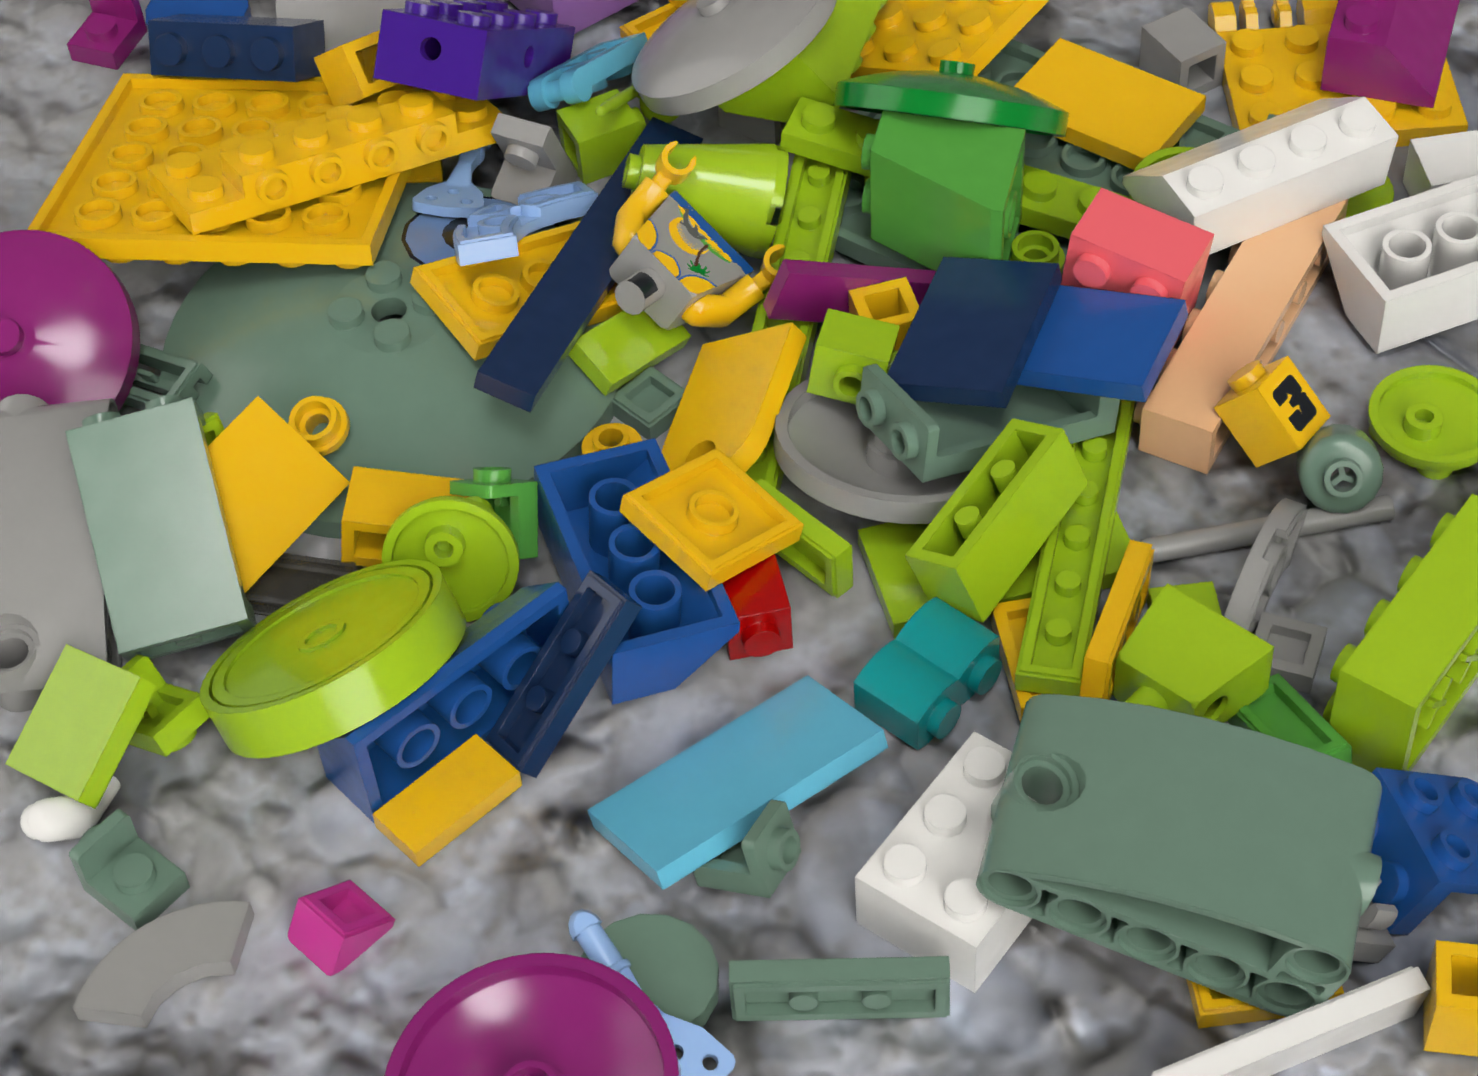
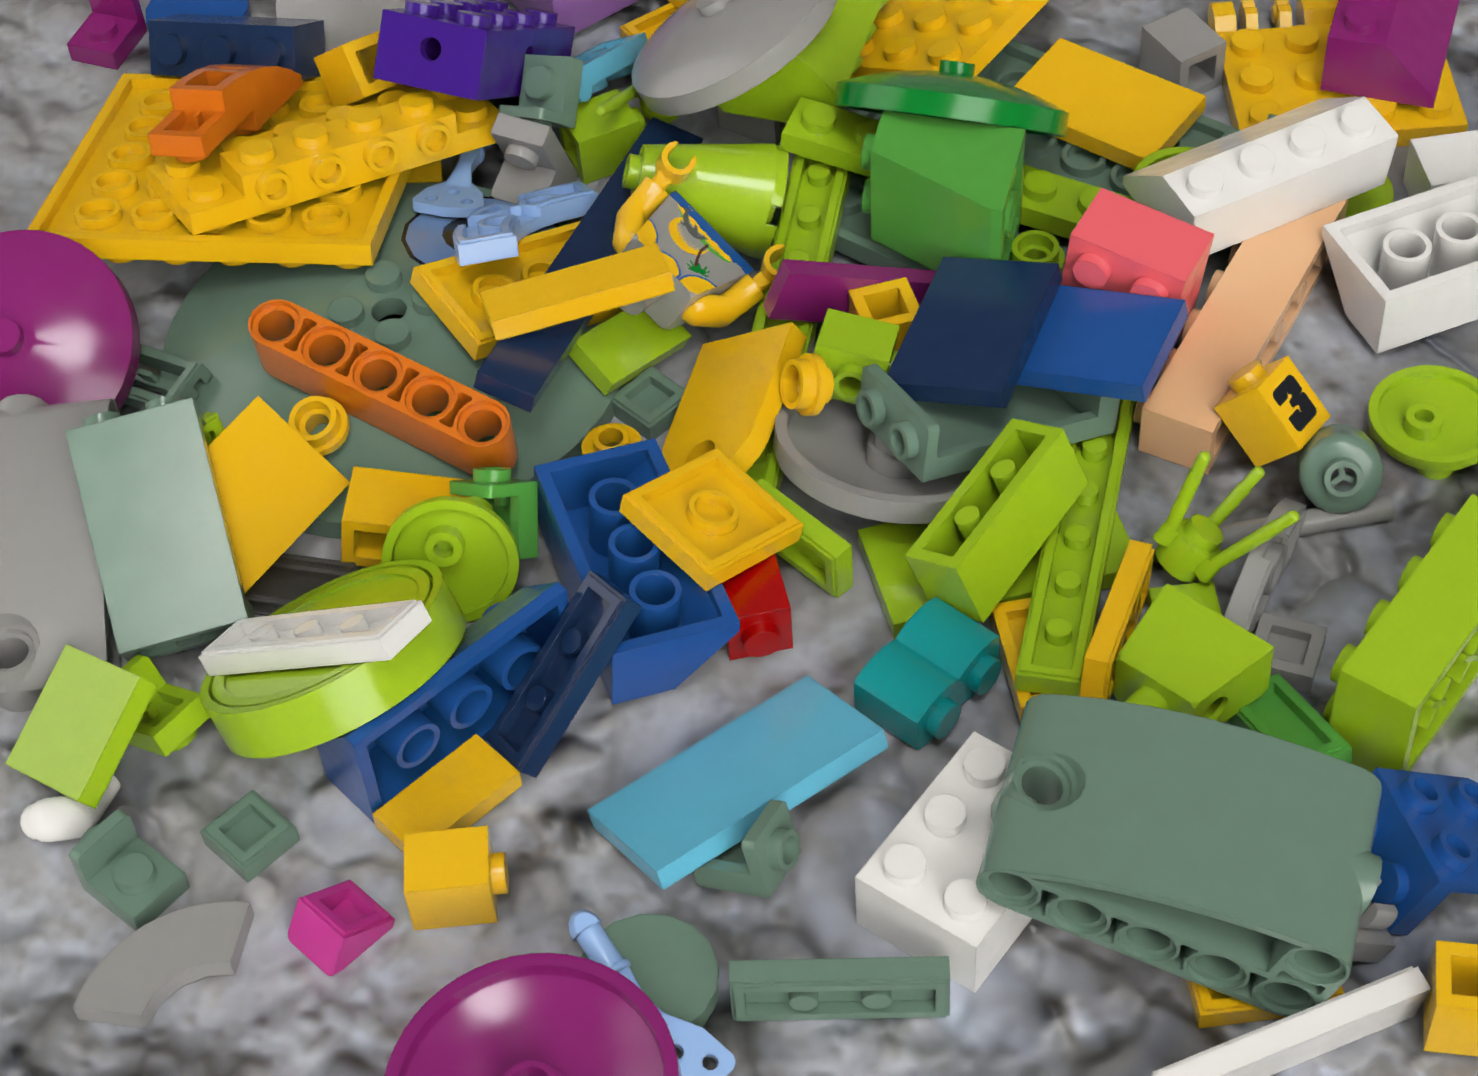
(218, 103): none -> orange slope
(250, 836): none -> sand green tile
(315, 638): none -> white tile
(366, 366): none -> orange beam
(453, 877): none -> yellow brick
(548, 91): none -> sand green bracket
(577, 291): none -> yellow tile
(806, 384): none -> yellow plate
(1192, 546): none -> lime plant

